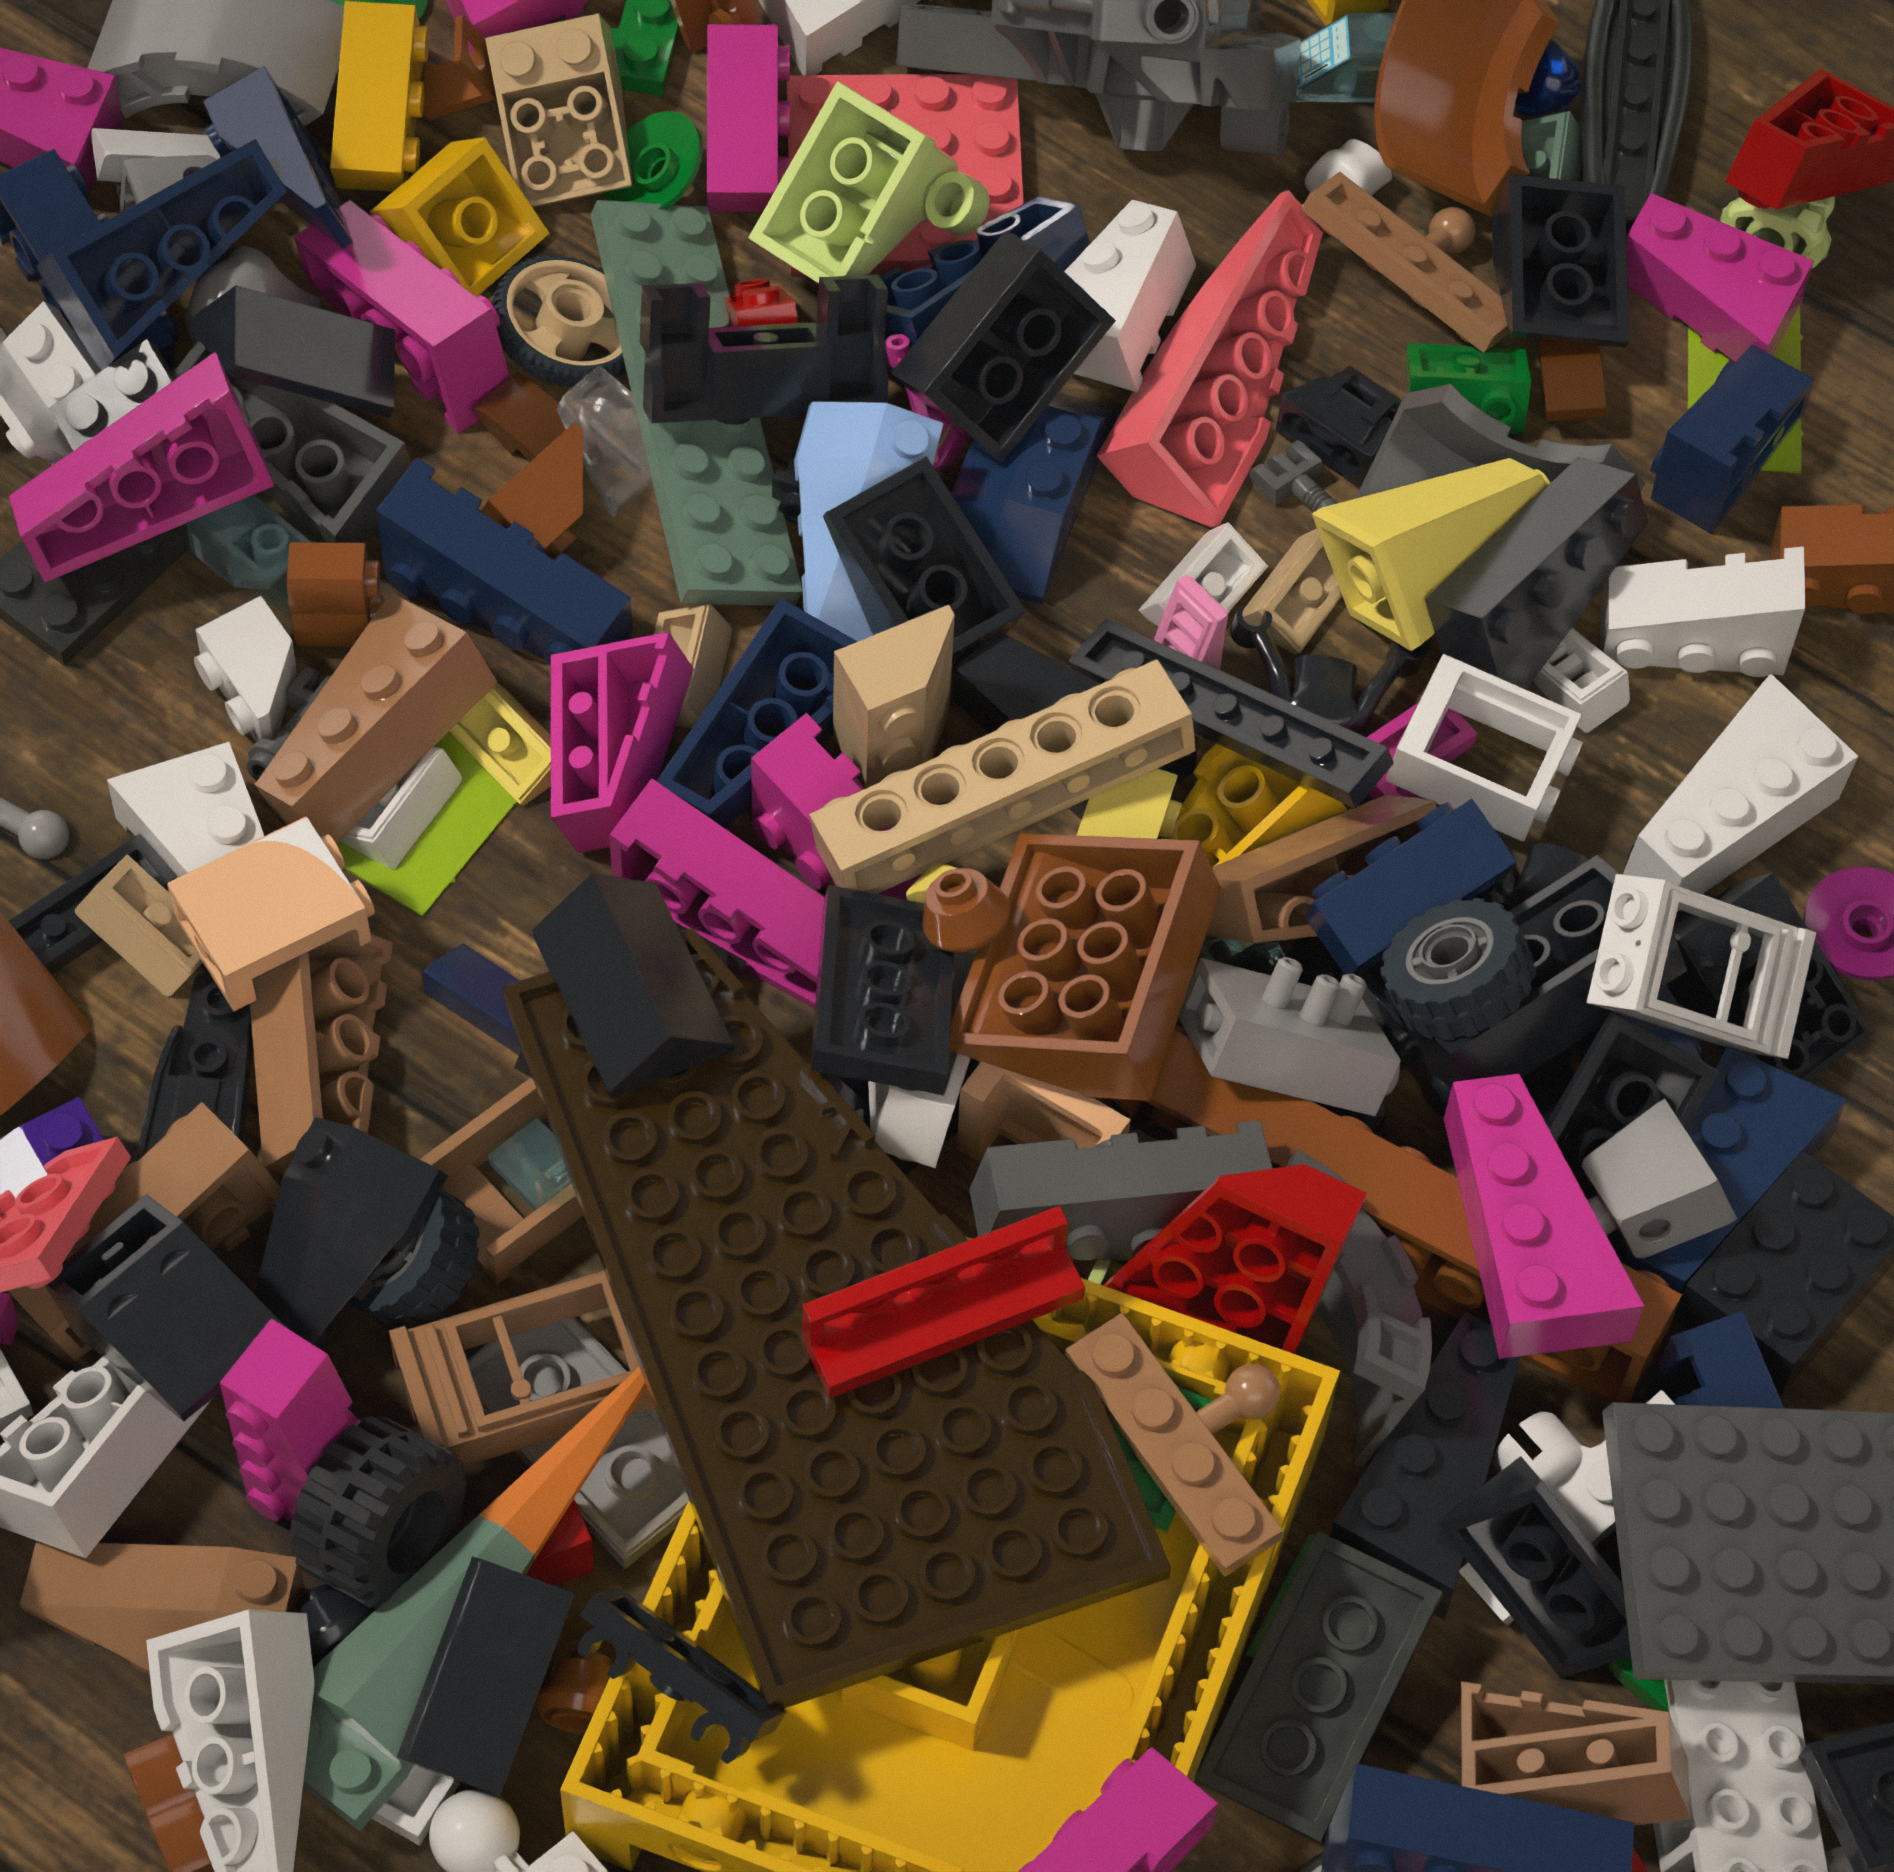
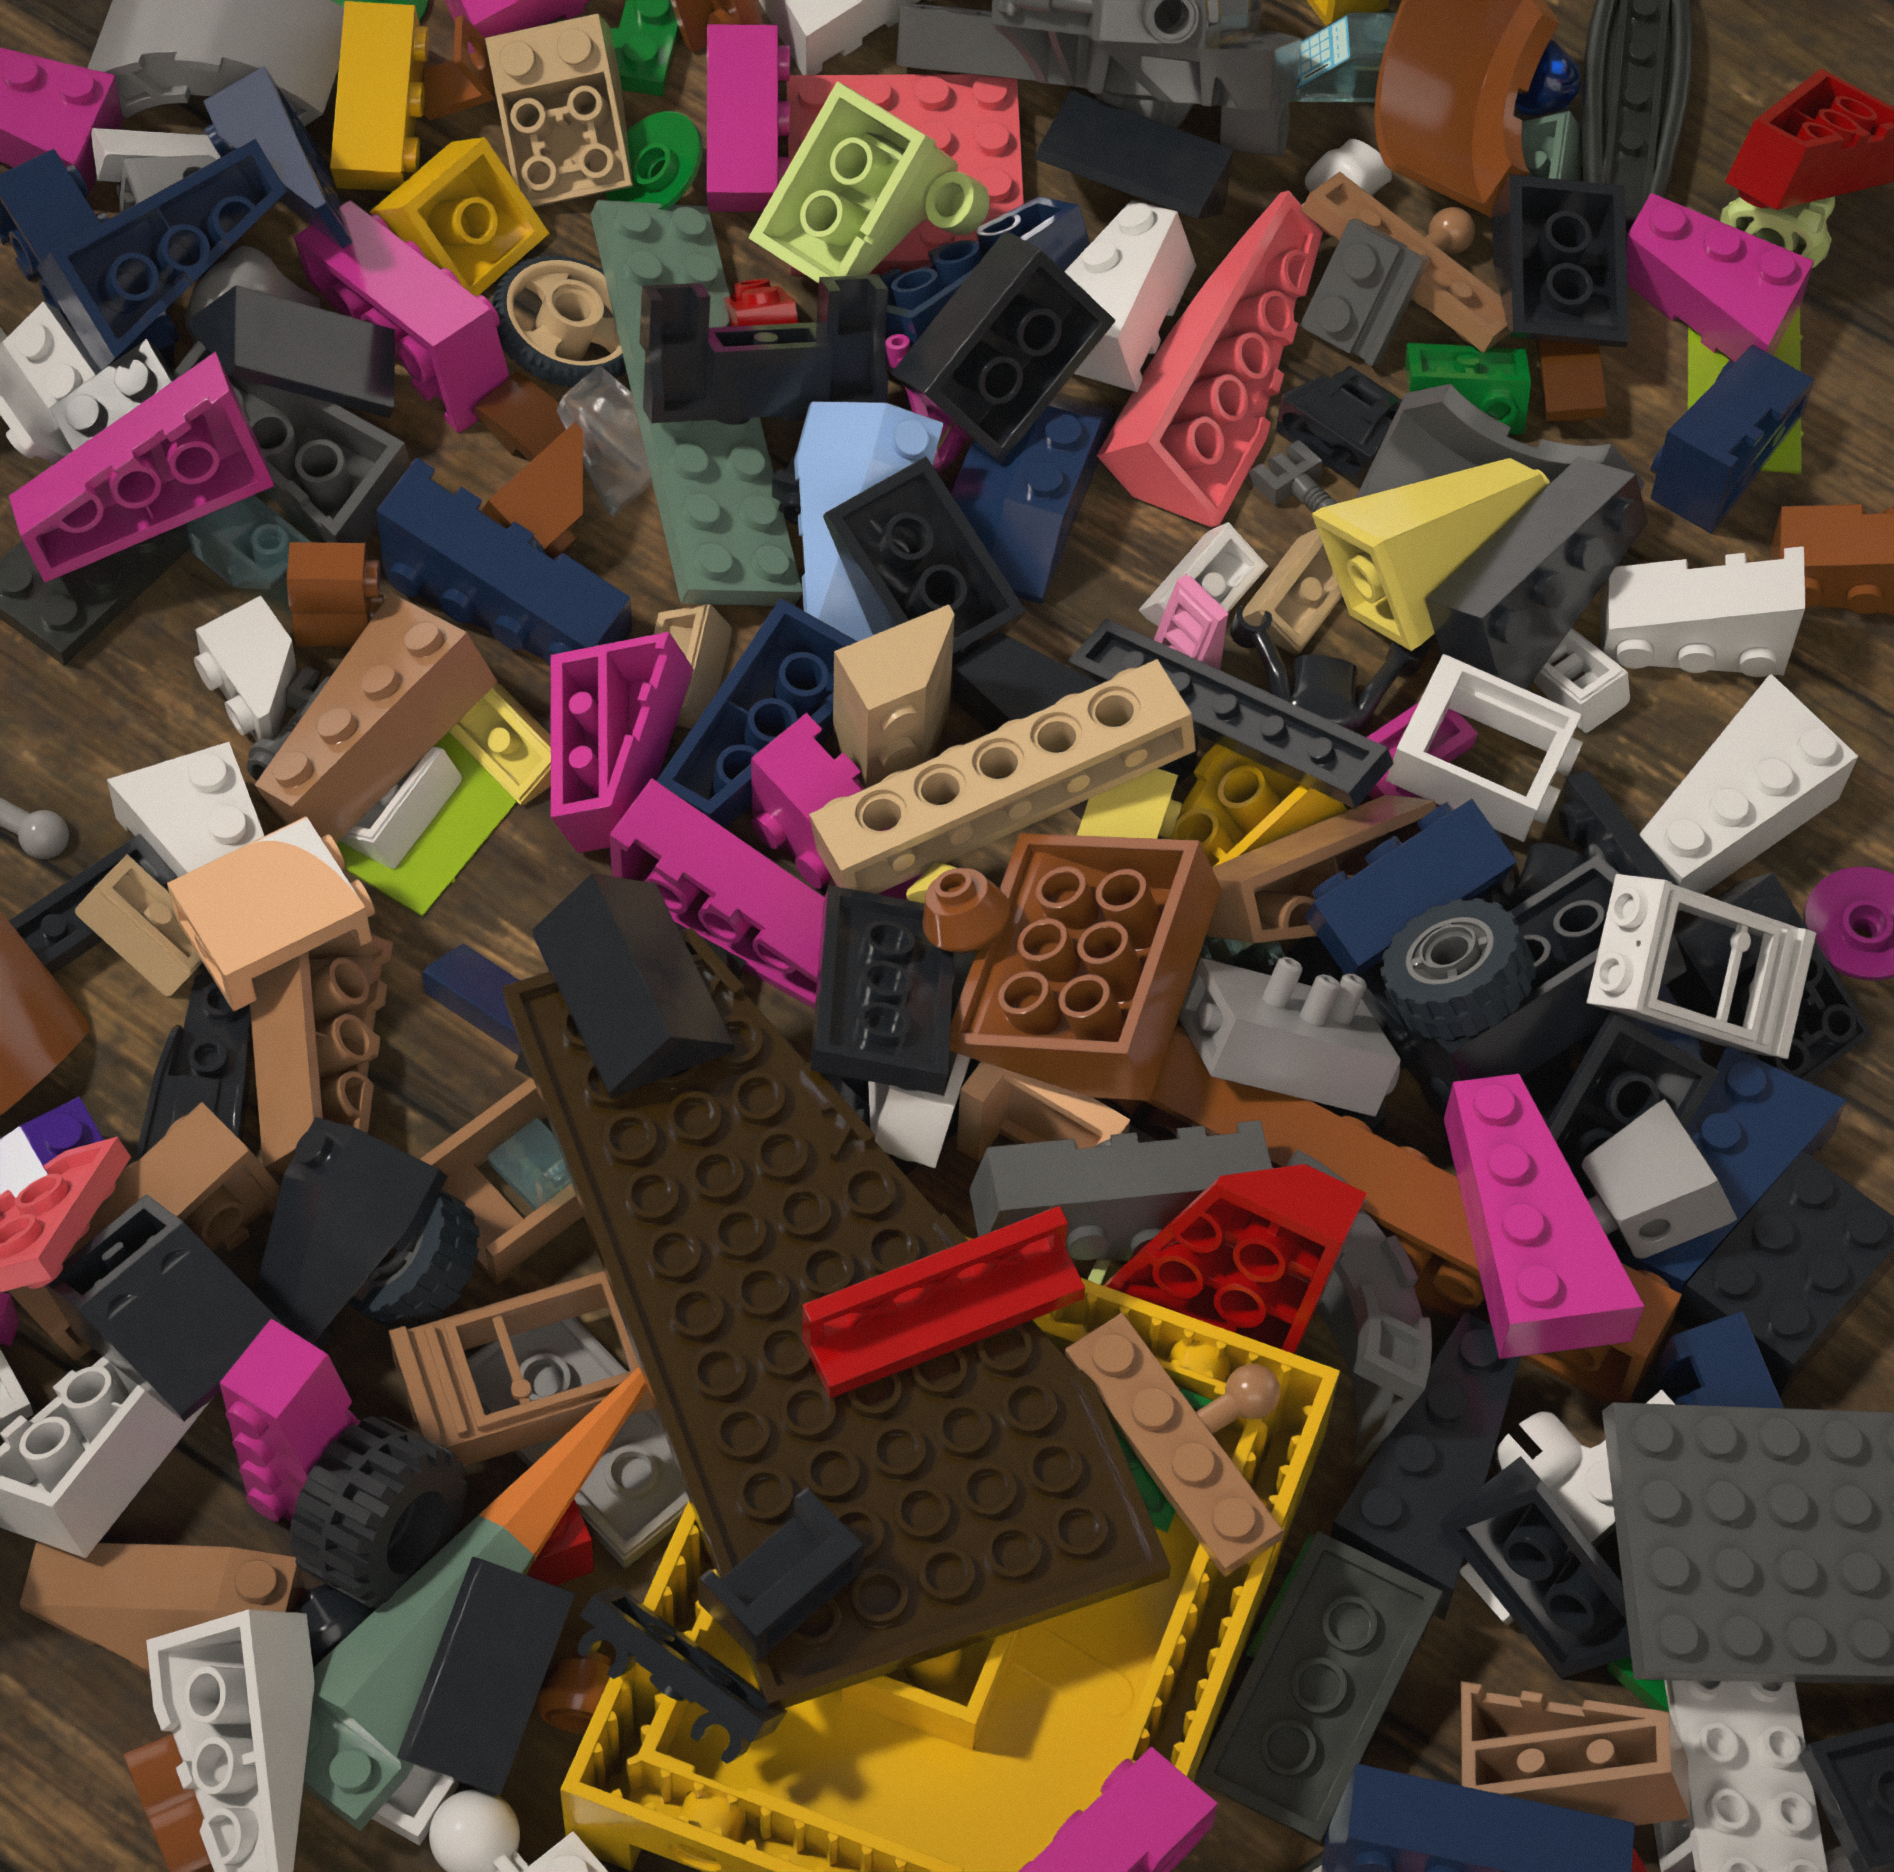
(784, 1578): none -> black panel
(1138, 156): none -> black slope
(1364, 292): none -> dark grey plate
(1603, 830): none -> black plate

